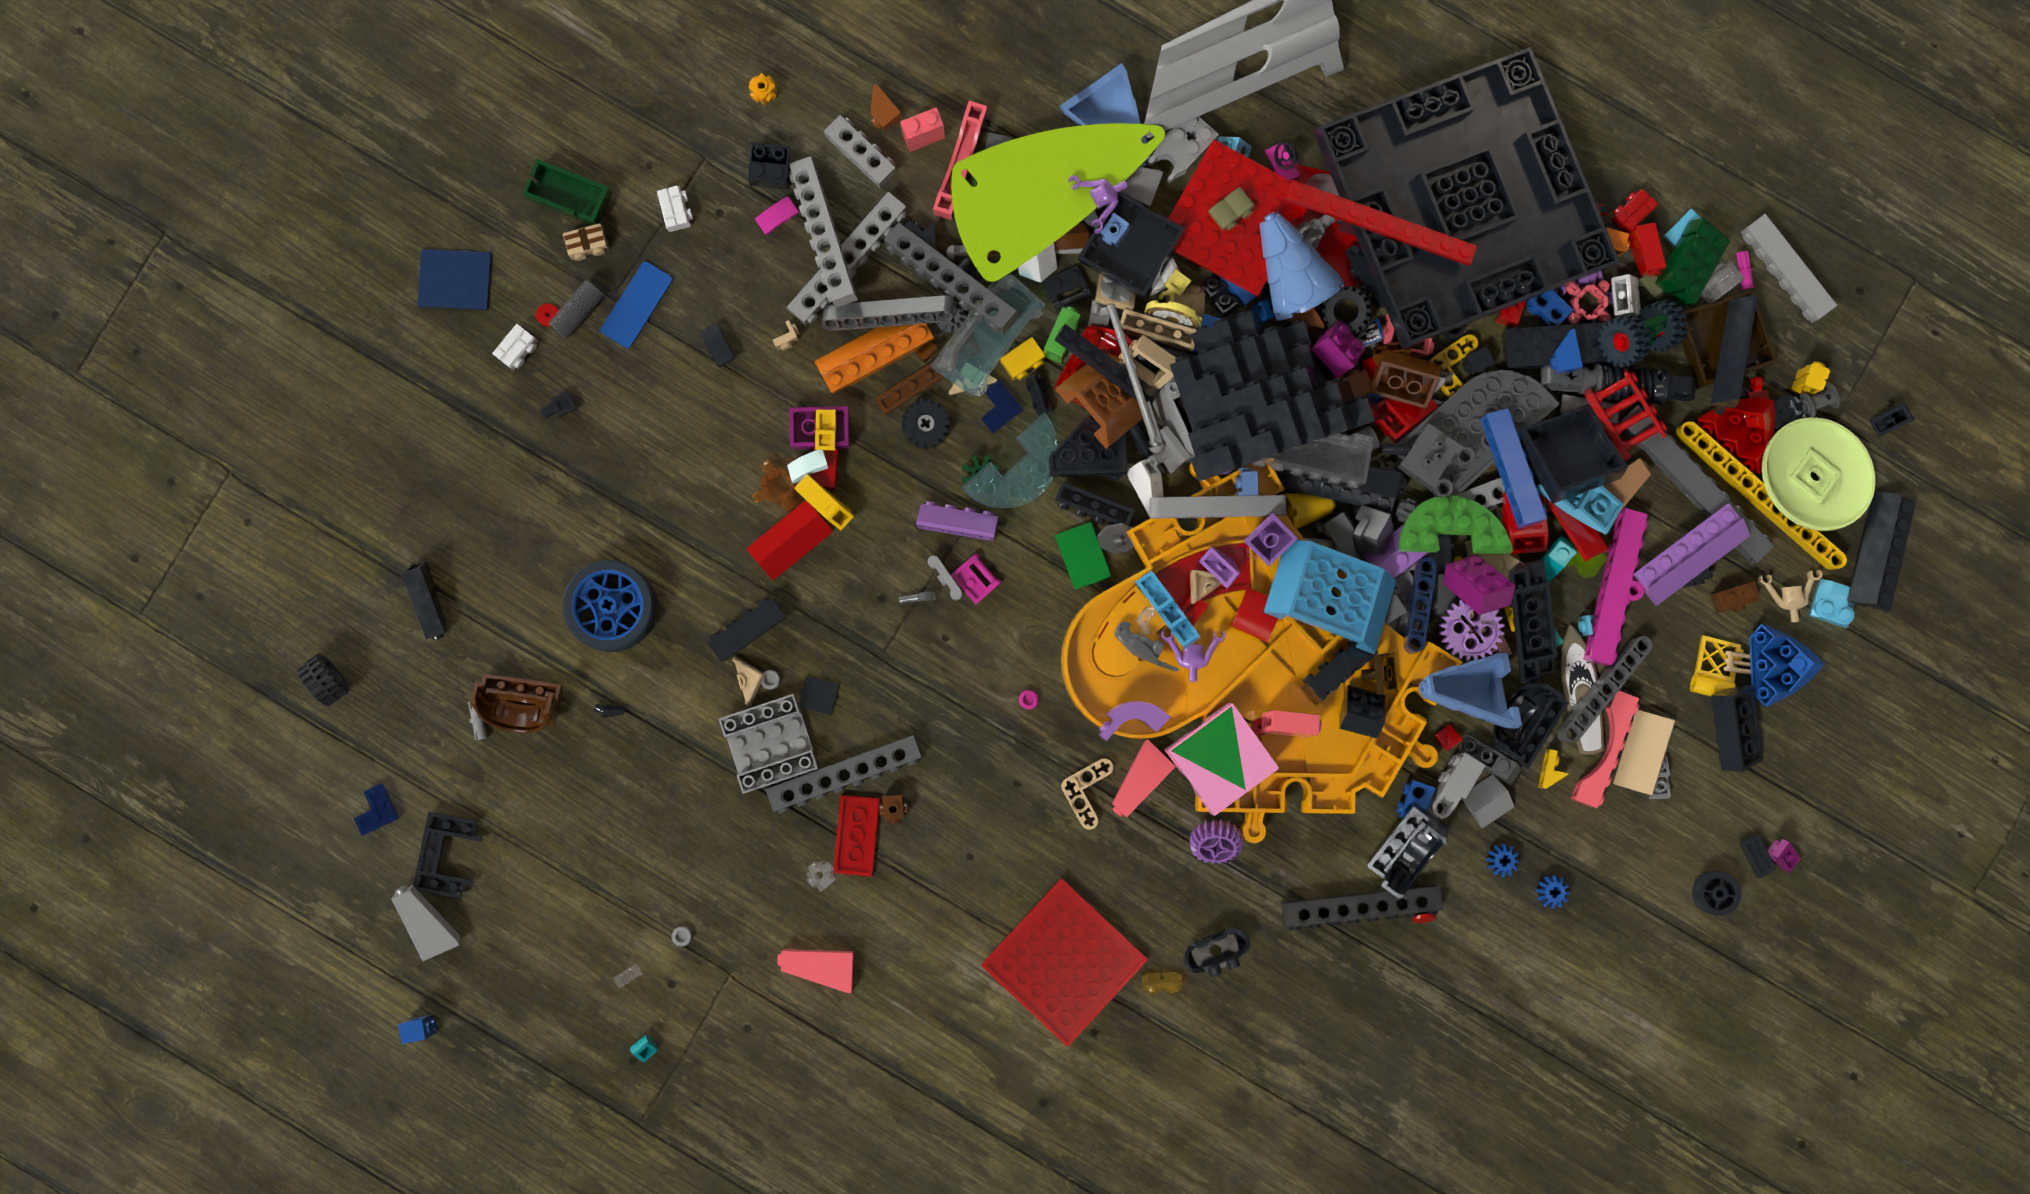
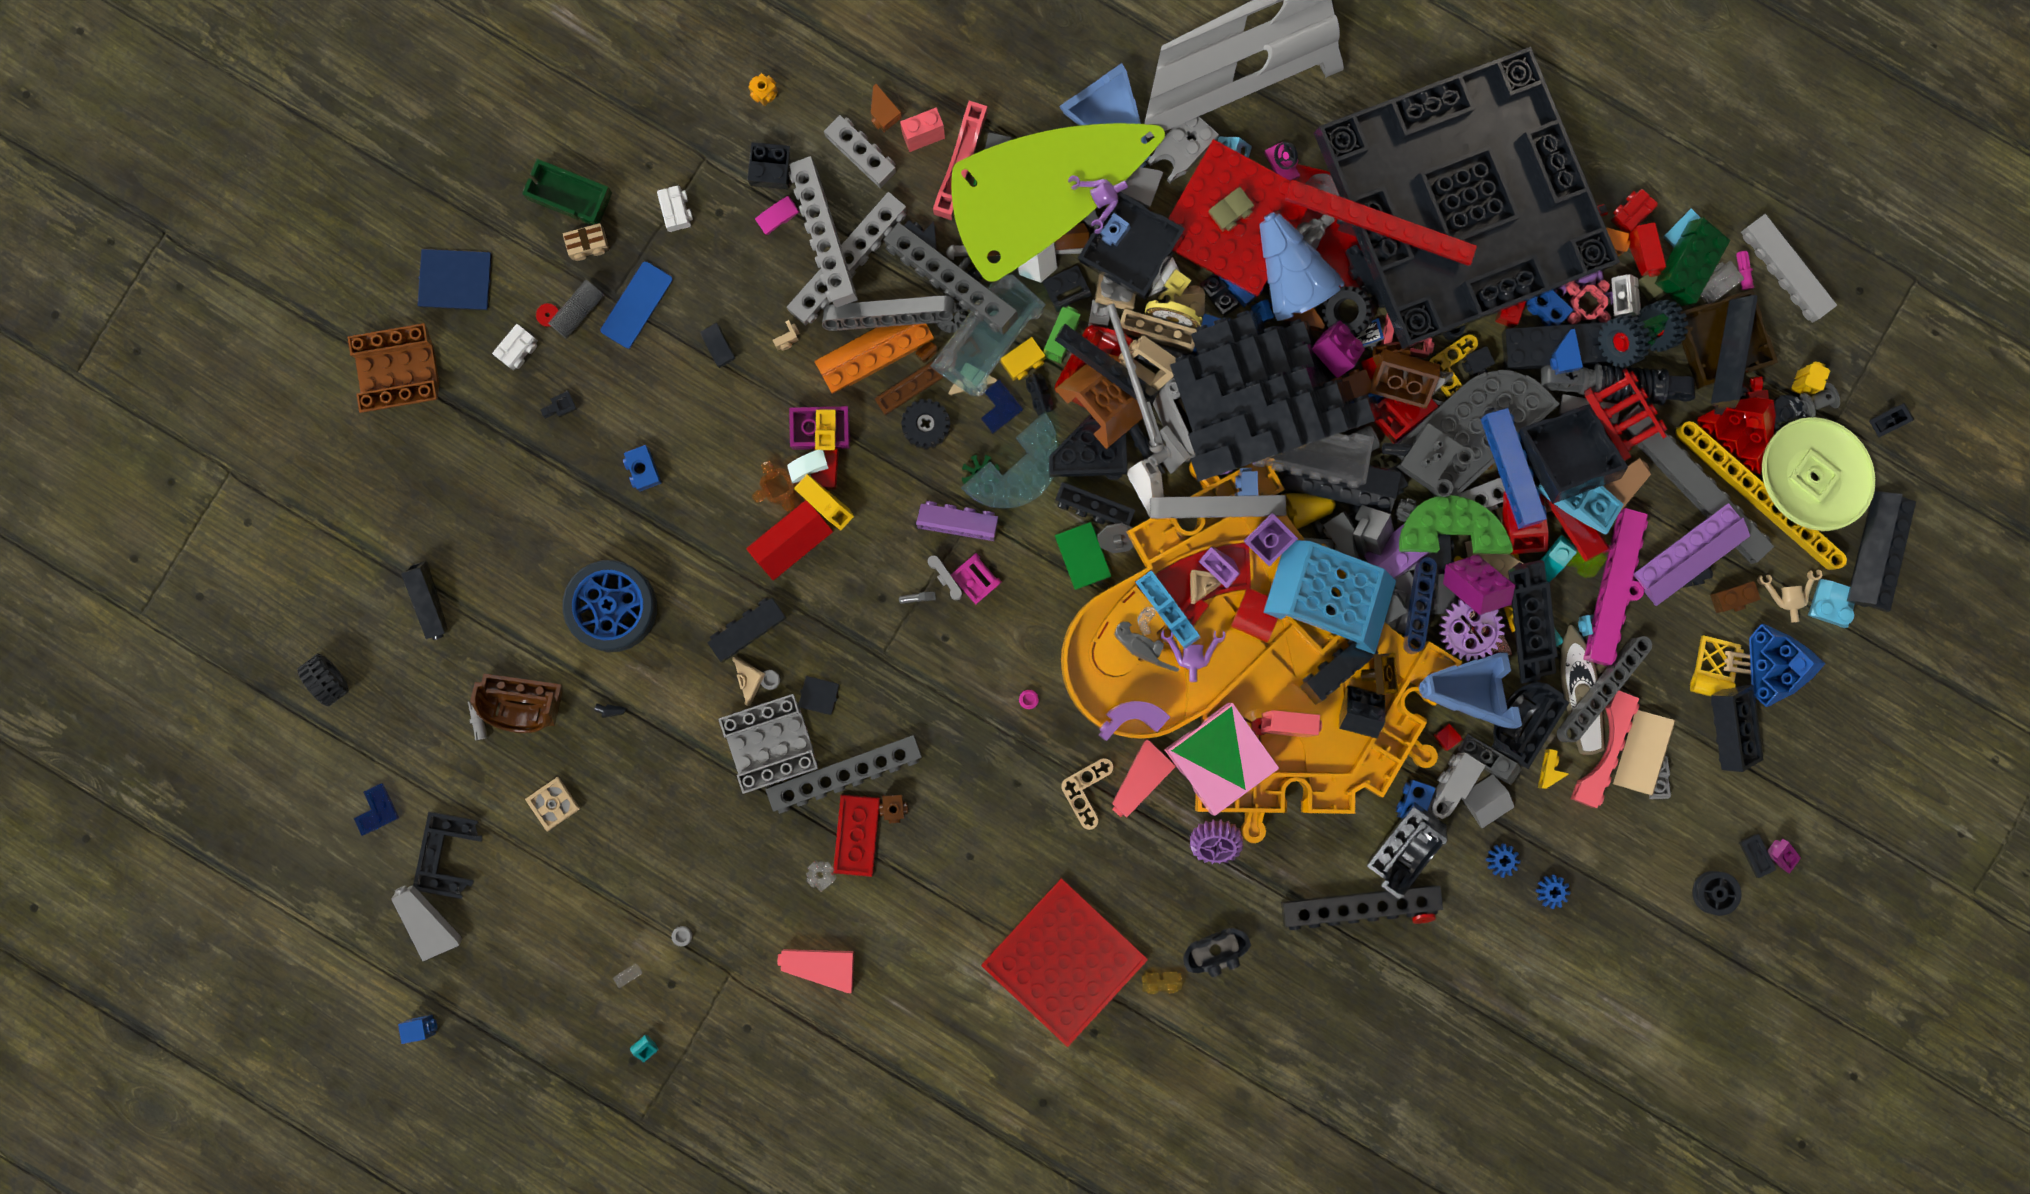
(395, 367): none -> dark orange slope
(552, 804): none -> tan piece
(650, 476): none -> blue brick

